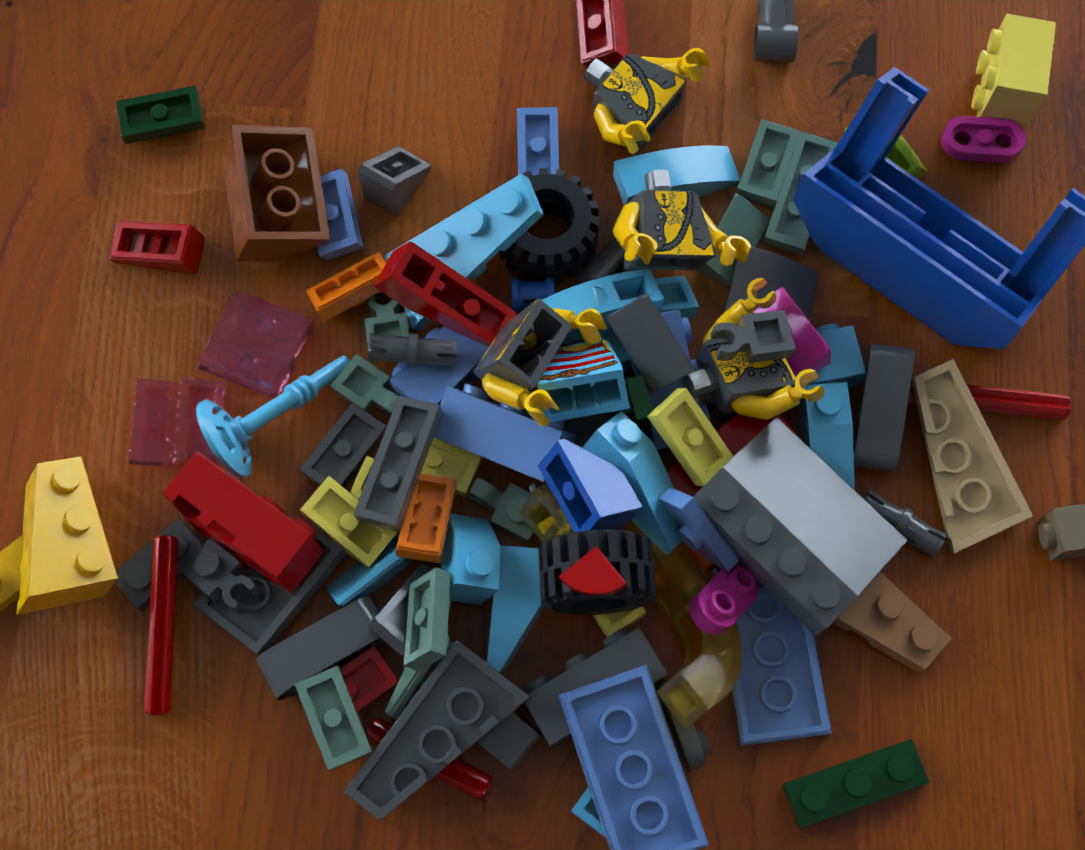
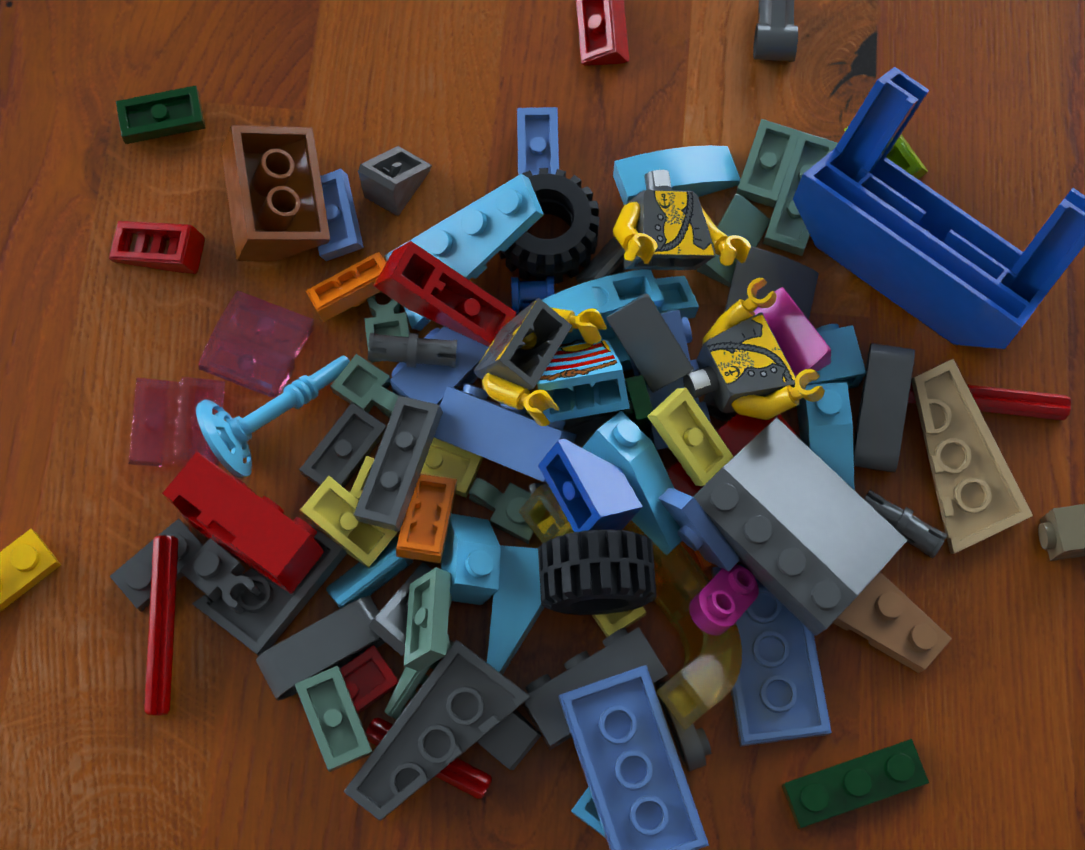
(63, 540): yellow wedge -> none
(593, 575): red tile -> none
(640, 94): torso -> none
(760, 334): dark grey plate -> none
(981, 139): dark pink plate -> none
(1015, 69): light yellow brick -> none

